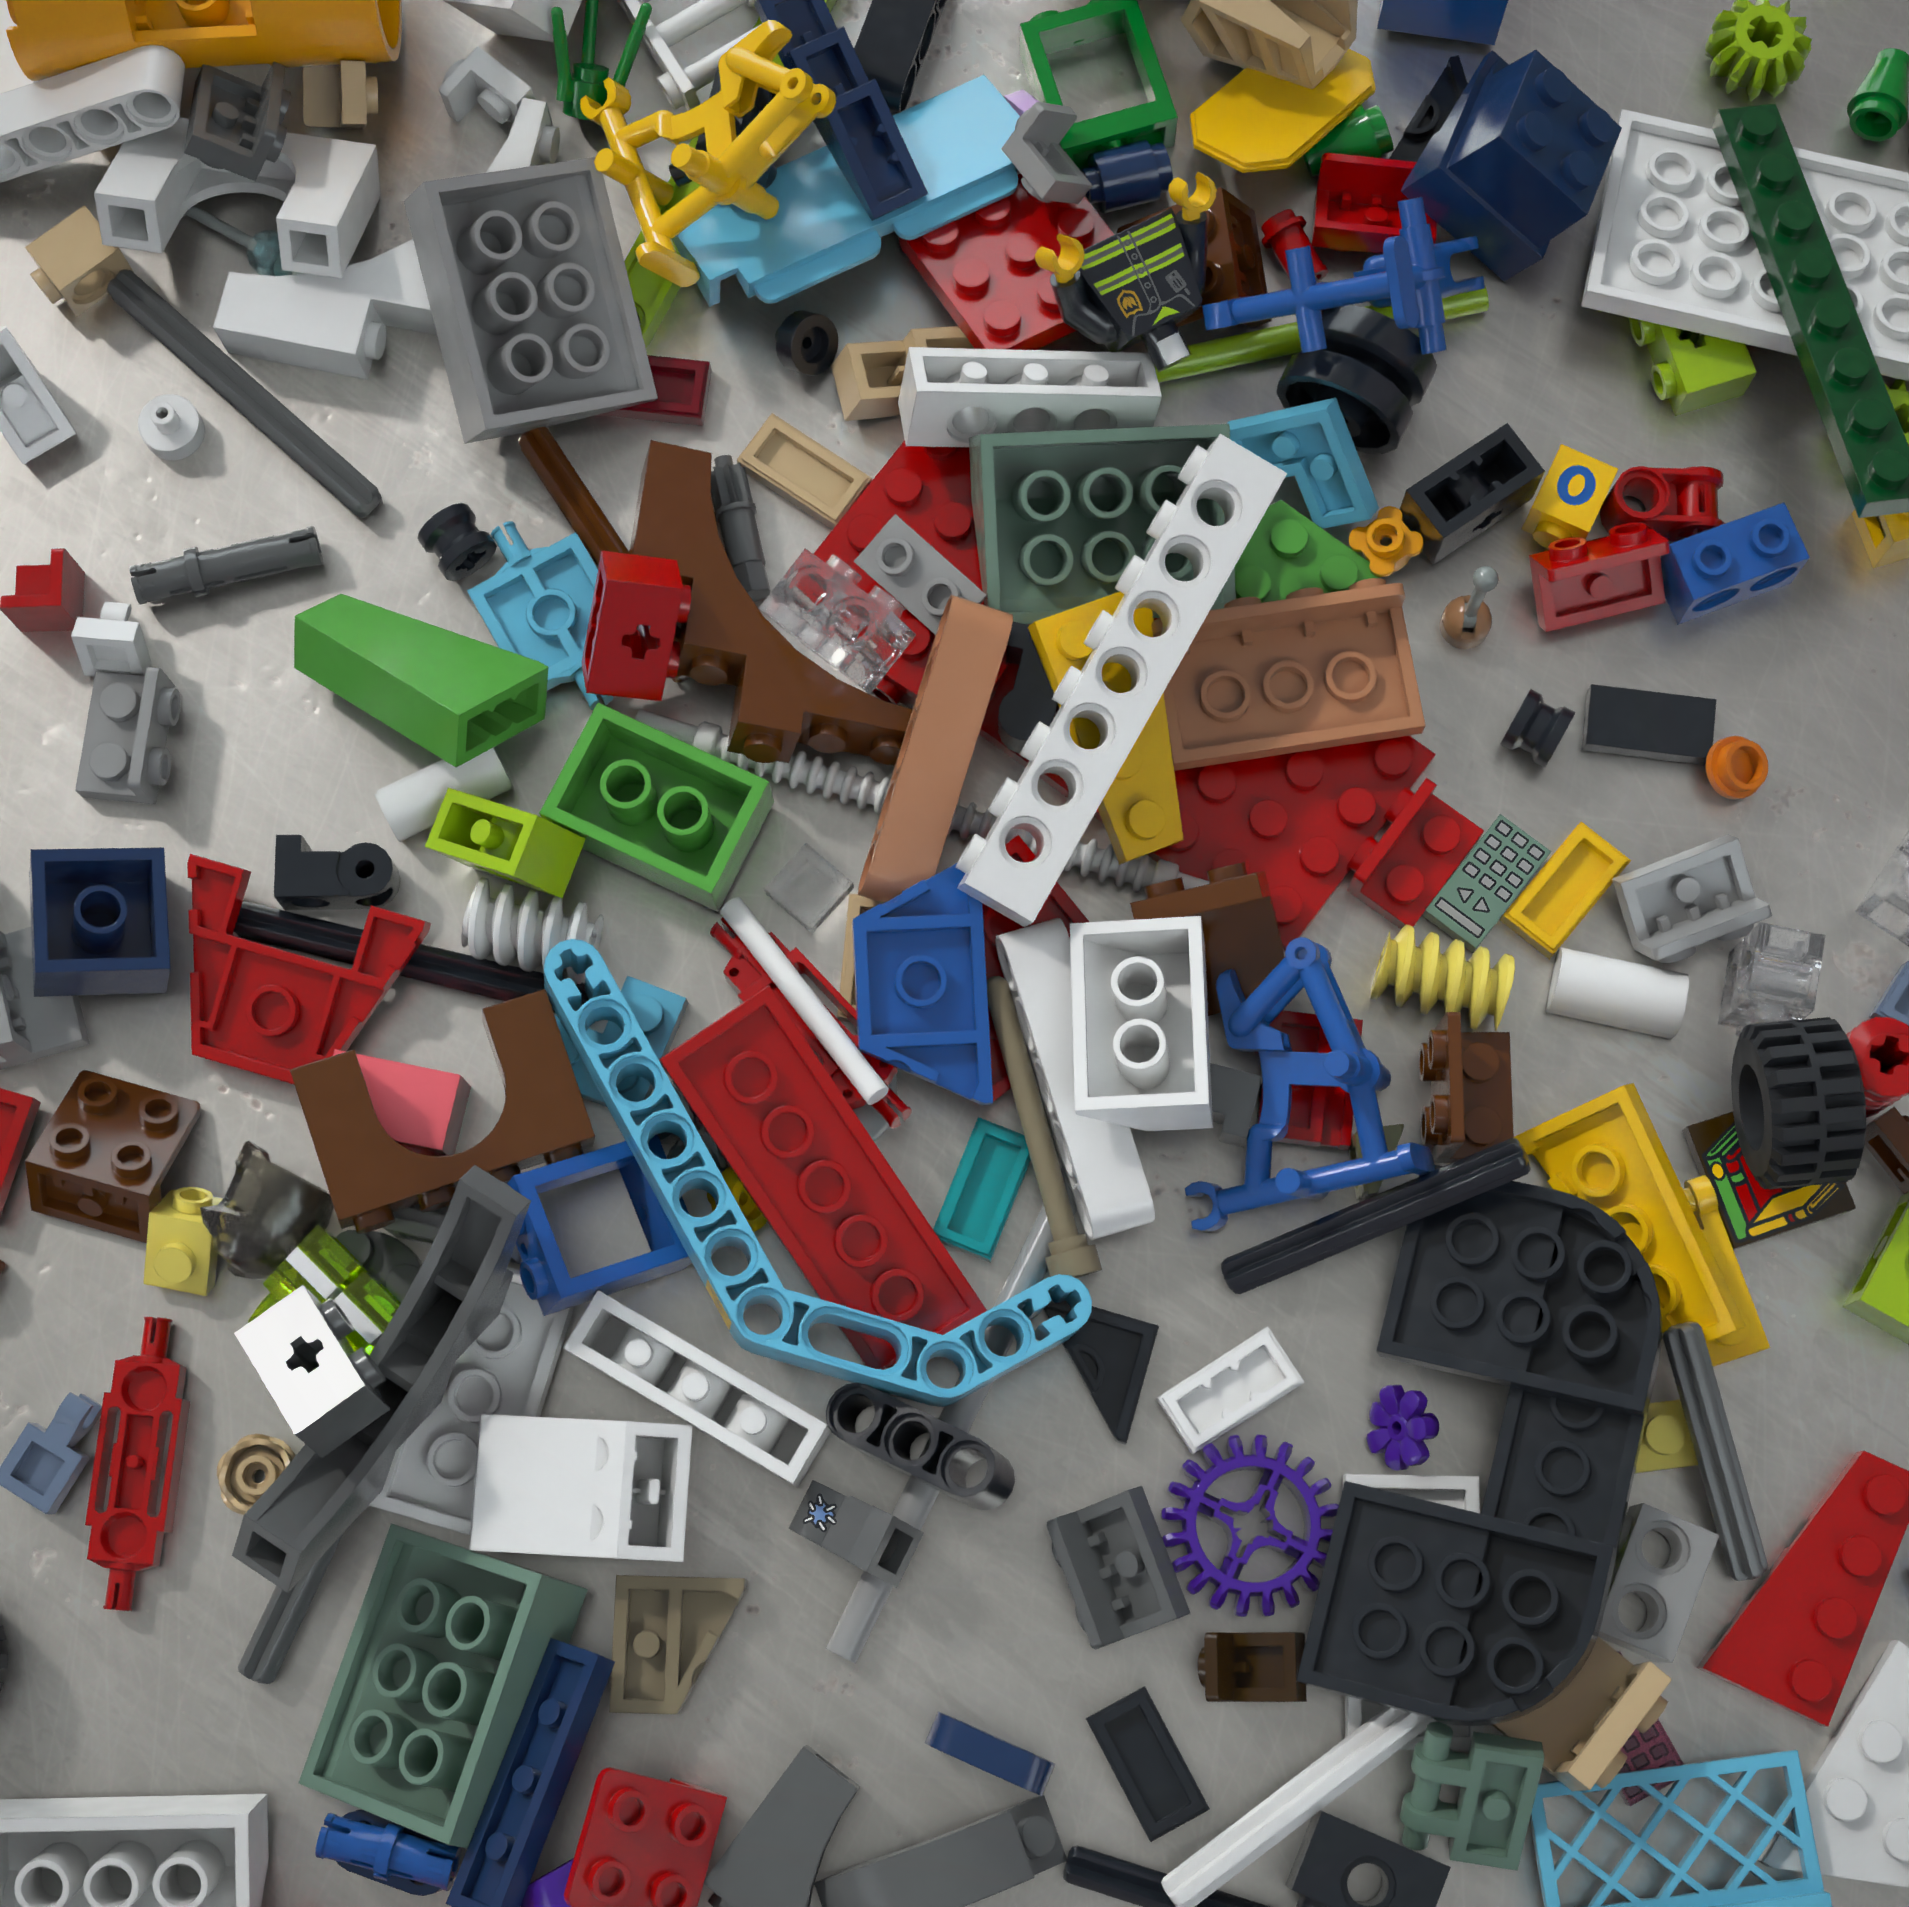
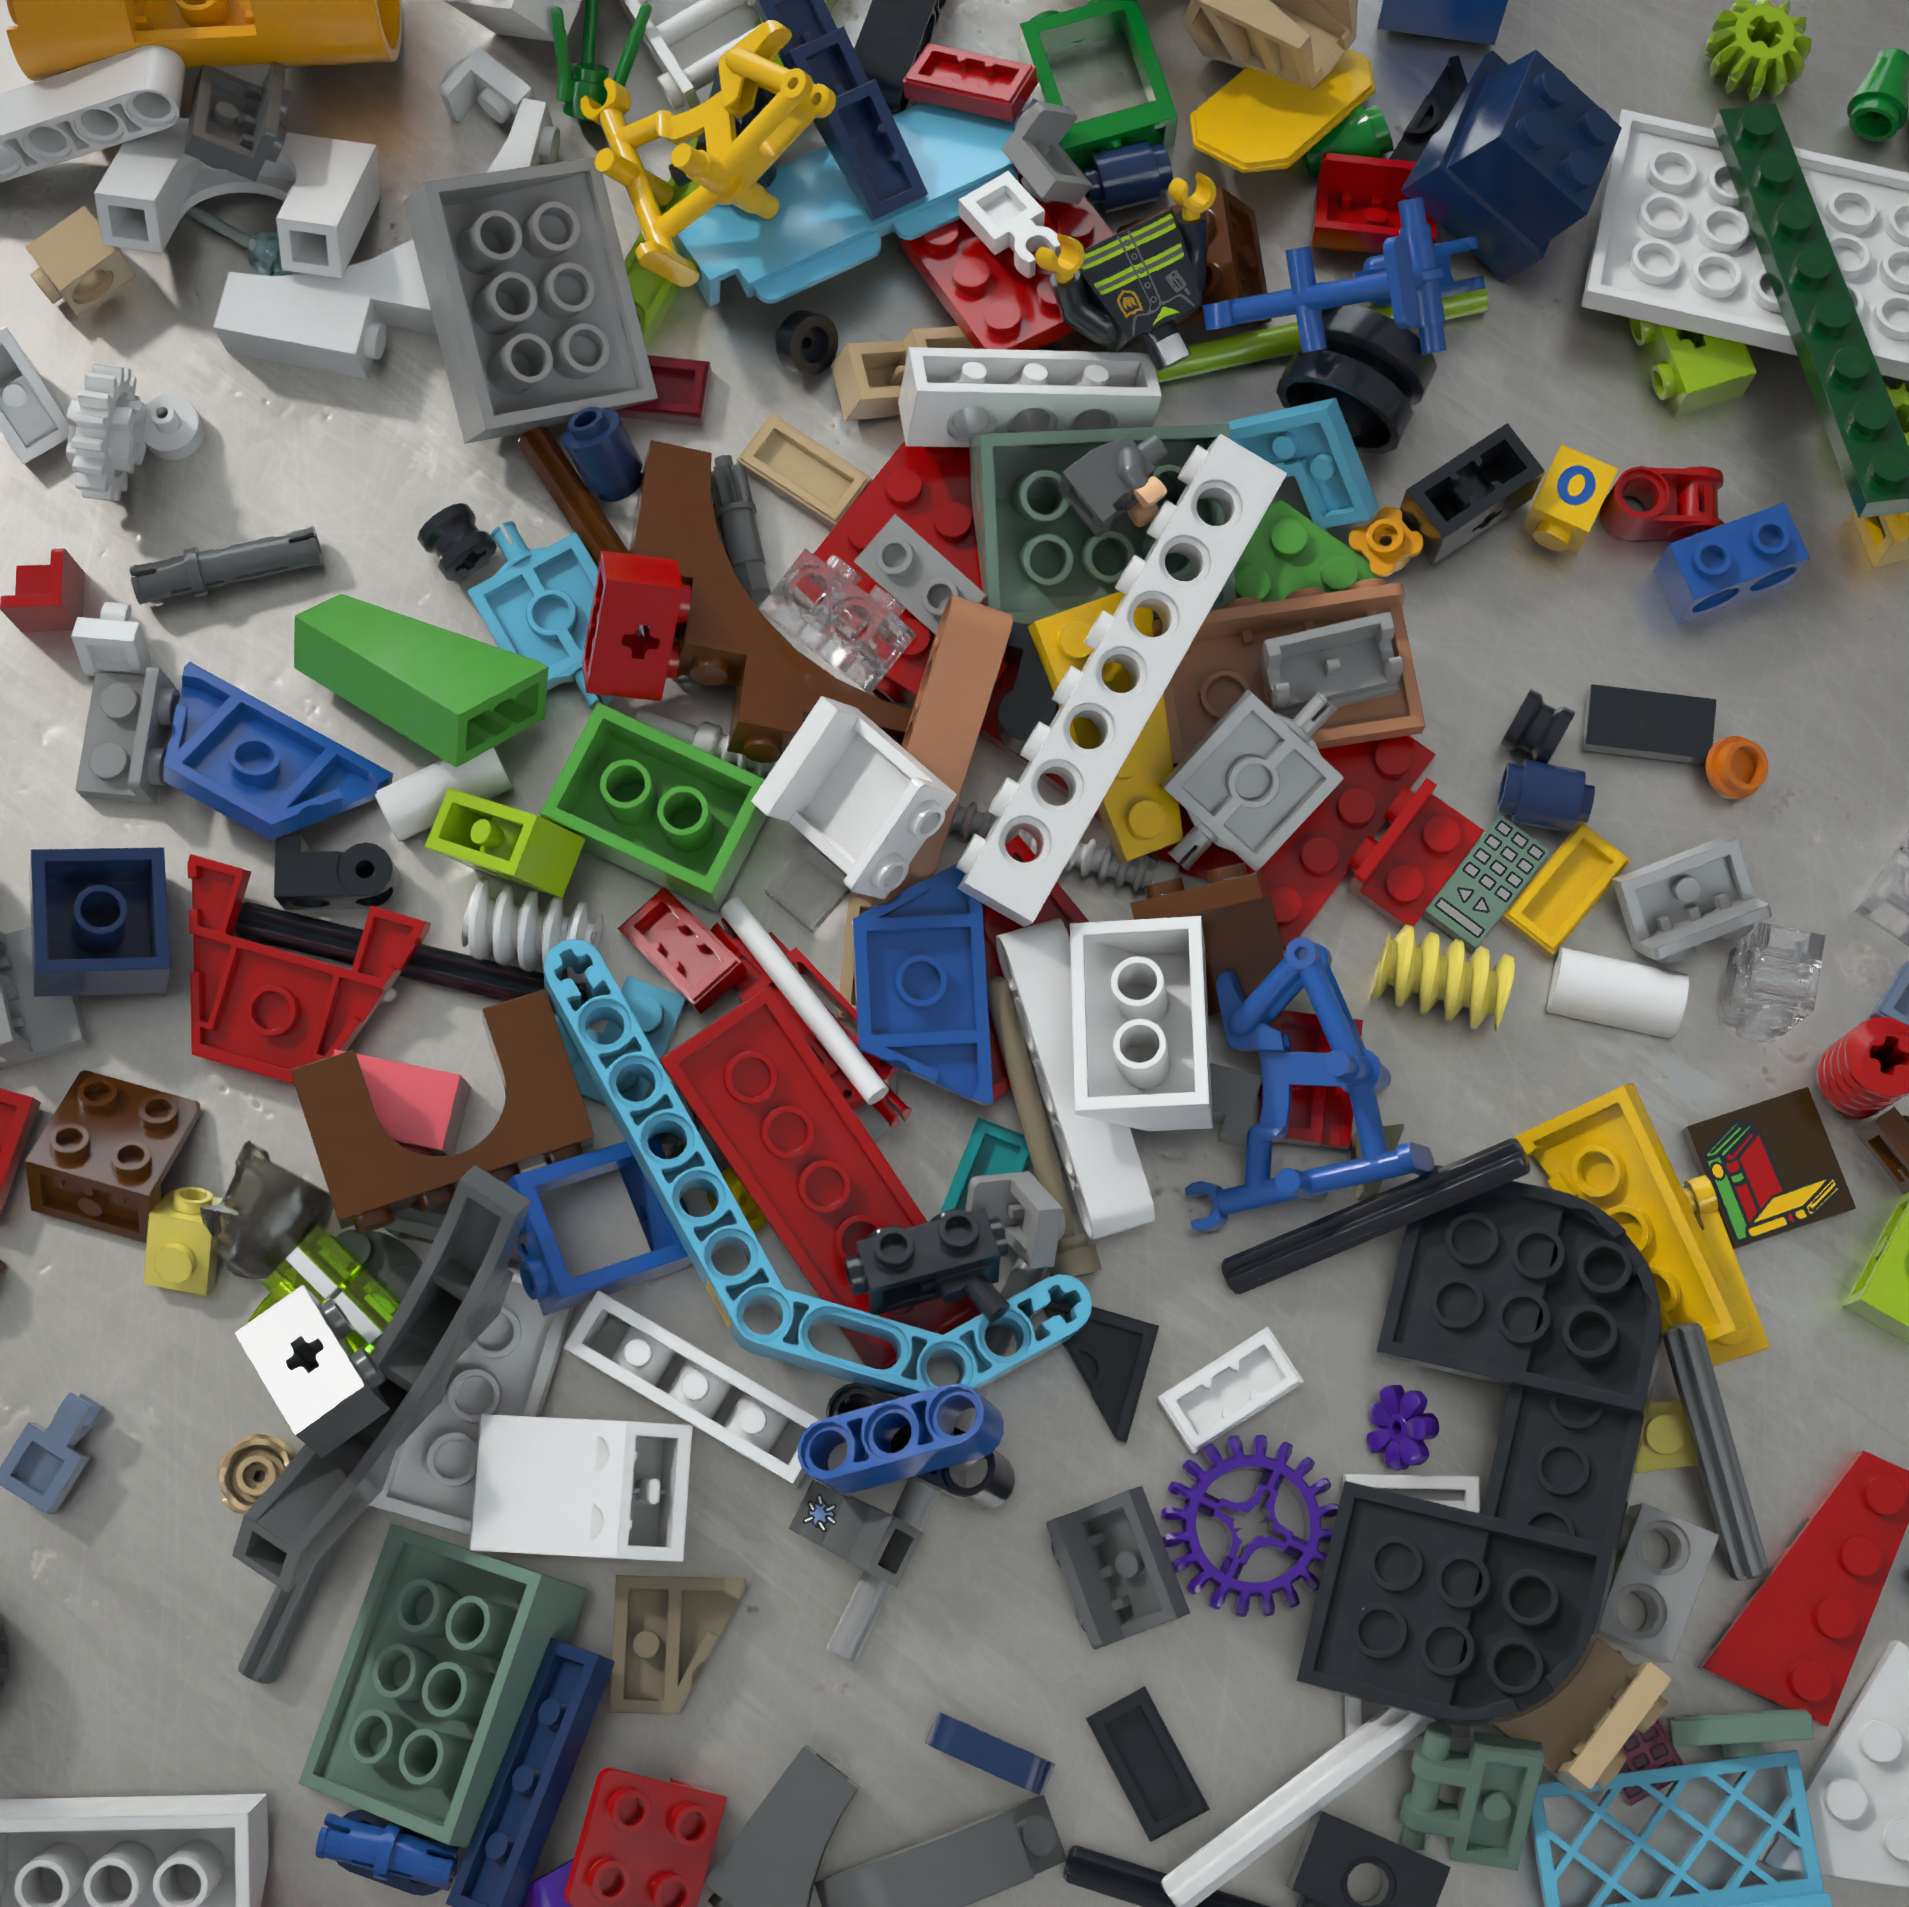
(106, 432): none -> white gear
(129, 1532): red piece -> none
(244, 393): dark grey axle -> none
(260, 761): none -> blue wing
(338, 95): tan bracket -> none
(603, 453): none -> dark blue brick
(682, 950): none -> plate
(855, 796): none -> white panel
(873, 1427): none -> blue beam
(939, 1259): none -> black brick
(970, 82): none -> red plate
(1008, 217): none -> white plate
(1027, 1213): none -> light grey bracket
(1113, 480): none -> dark grey piece
(1252, 780): none -> light grey plate
(1252, 1667): dark brown bracket -> none
(1286, 232): red pin -> none
(1340, 661): none -> light grey hinge
(1468, 1090): reddish brown bracket -> none
(1470, 612): medium nougat hinge -> none
(1545, 795): none -> dark blue brick
(1599, 576): red bracket -> none
(1742, 1732): none -> sand green plate
(1798, 1103): black tyre -> none

